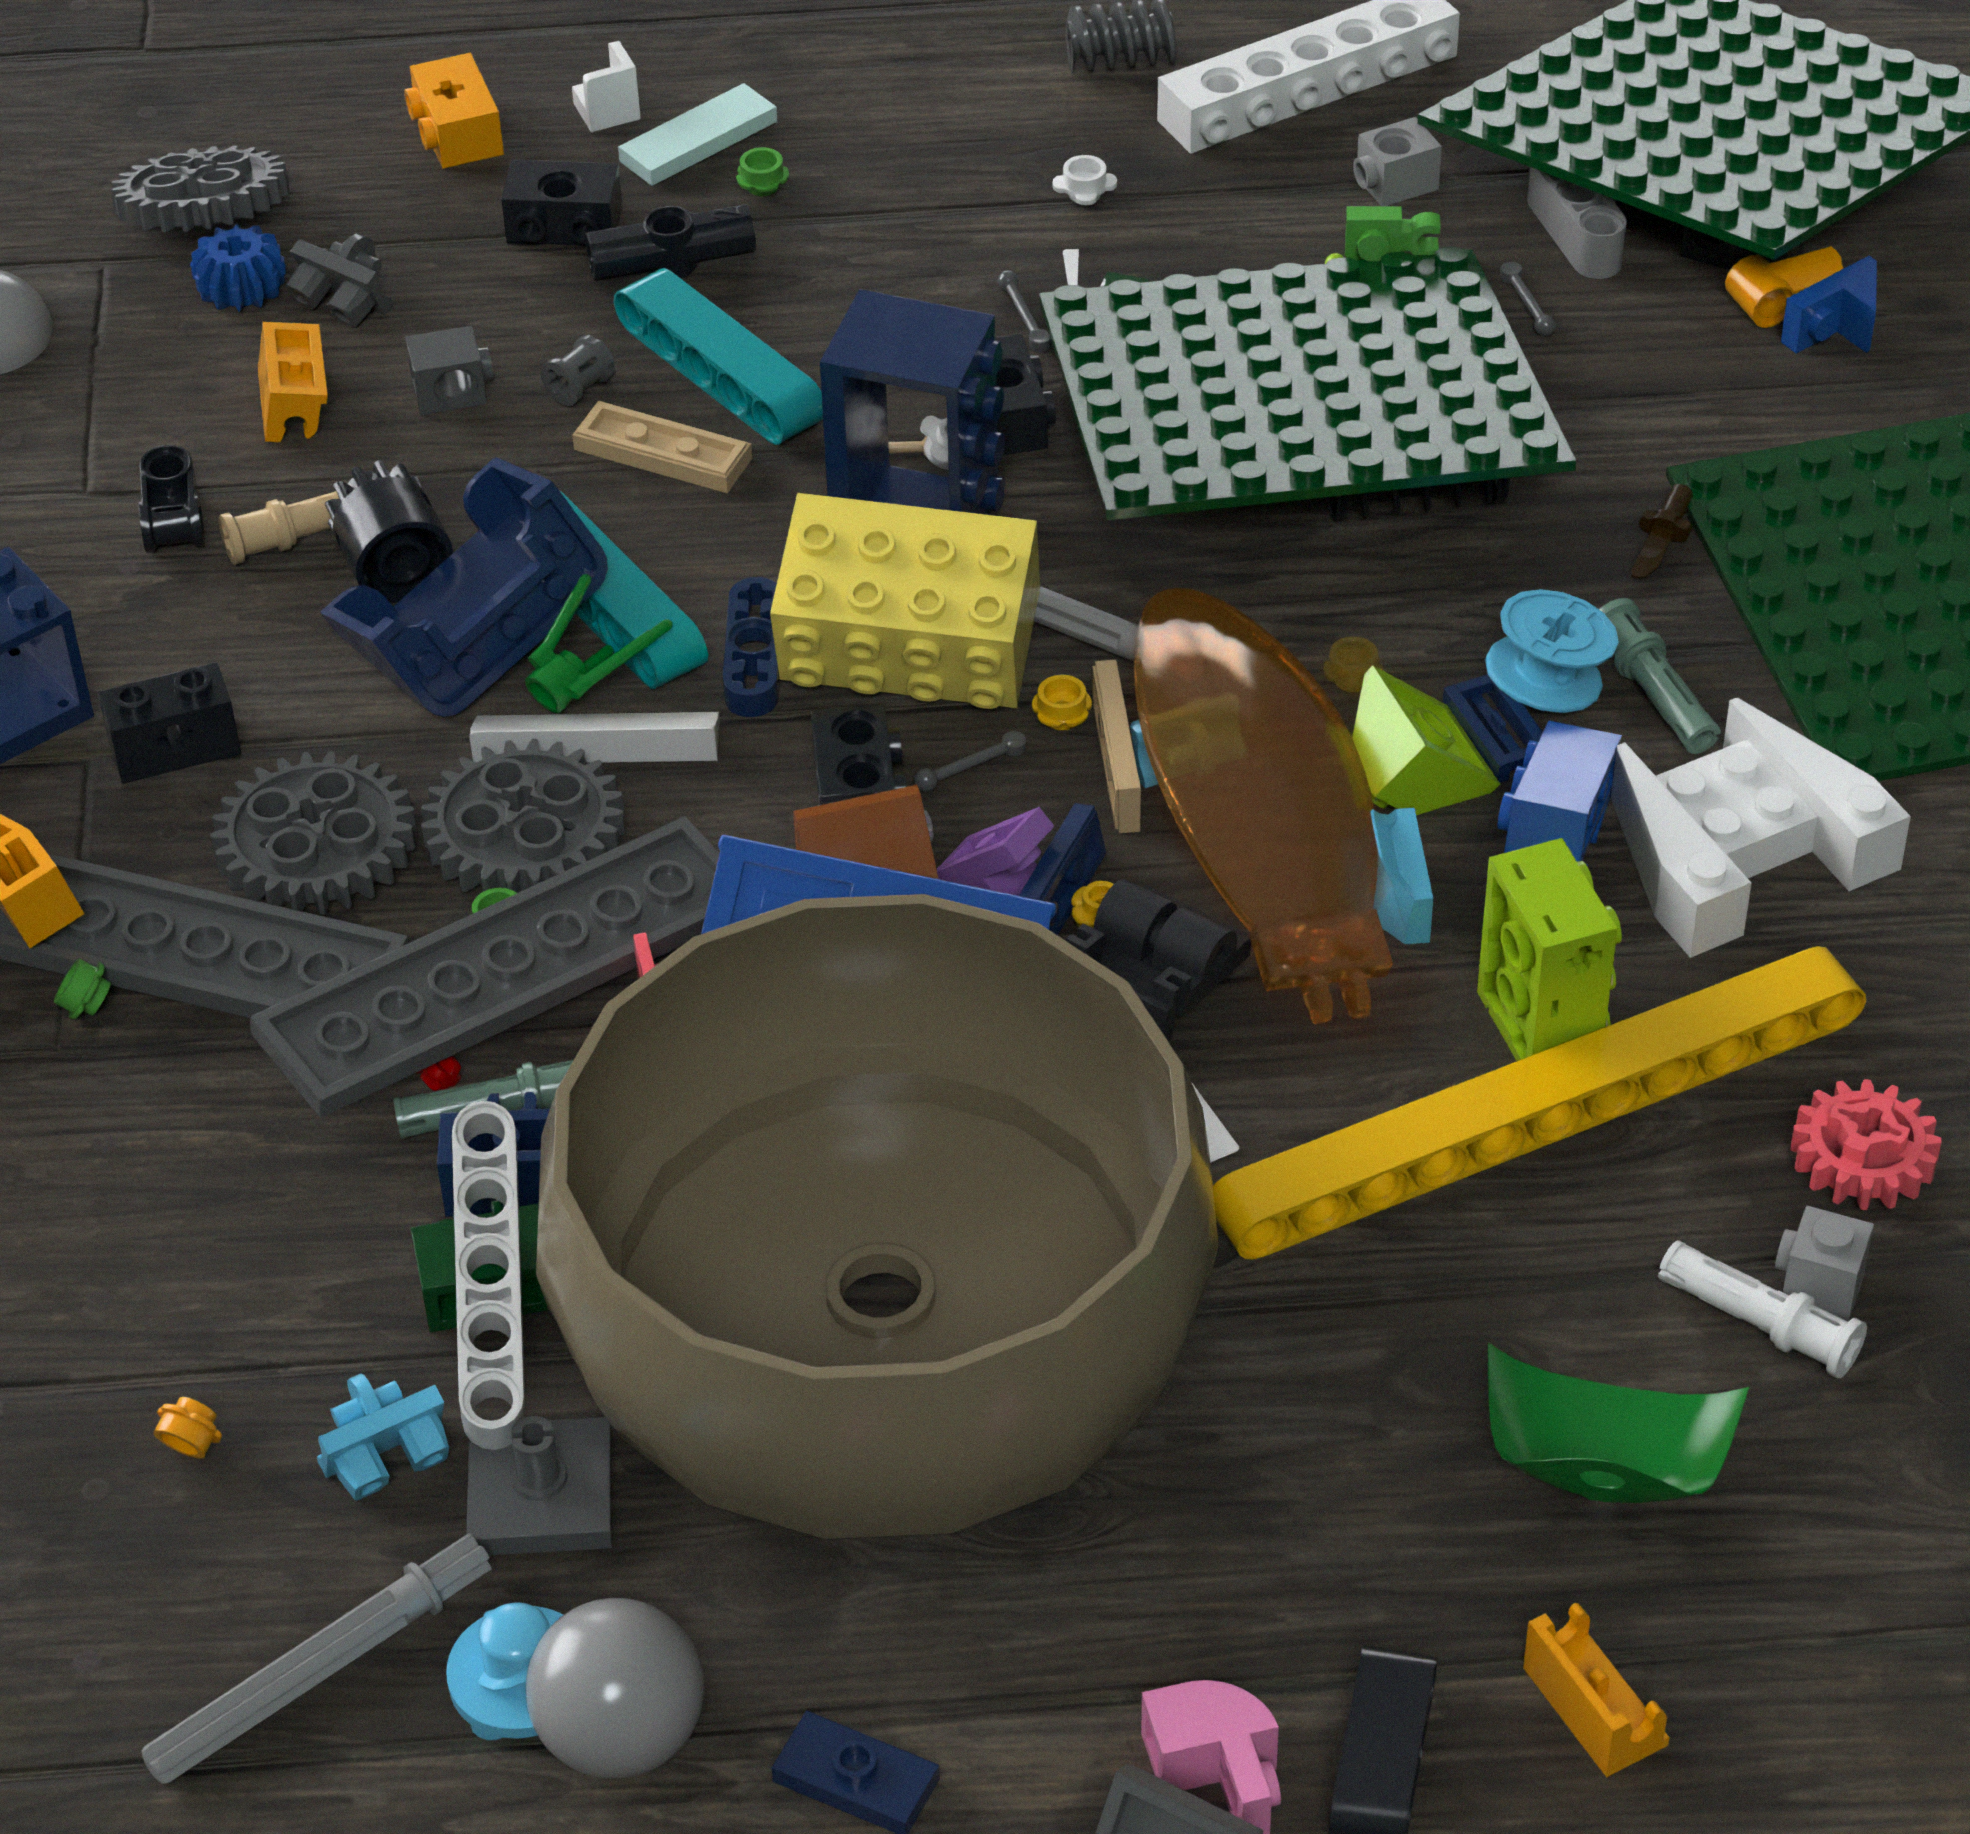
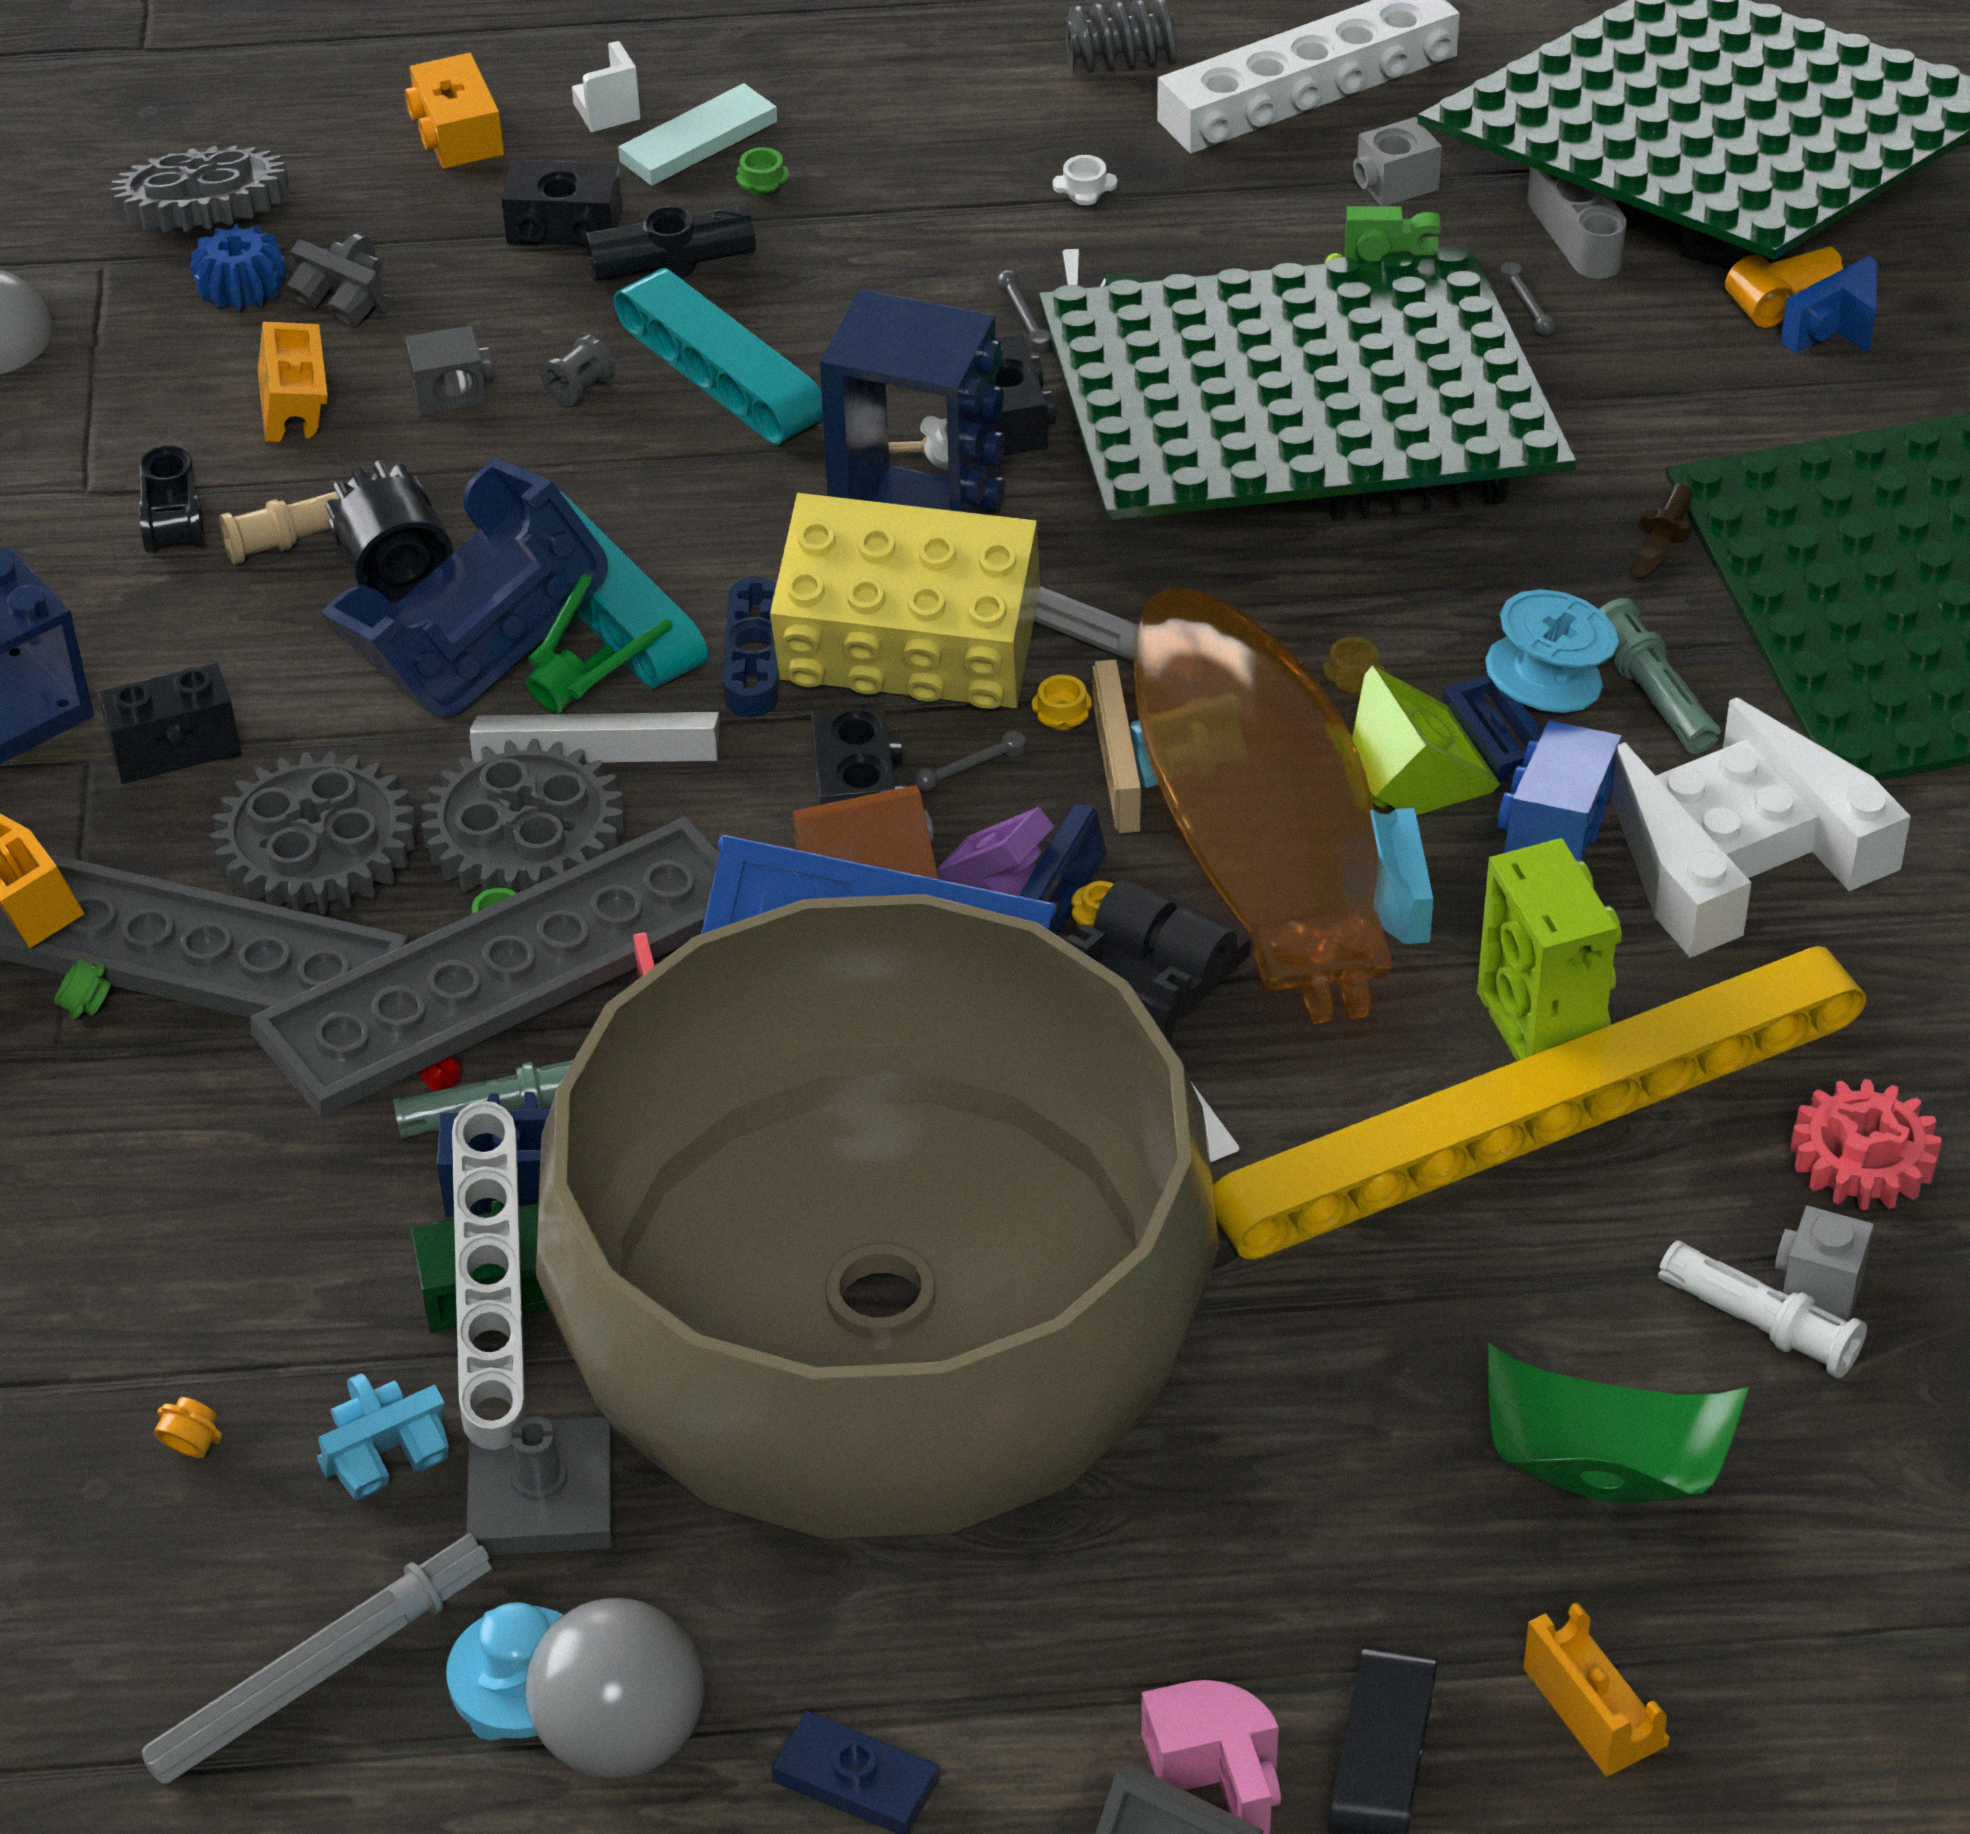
(662, 446): tan tile -> none

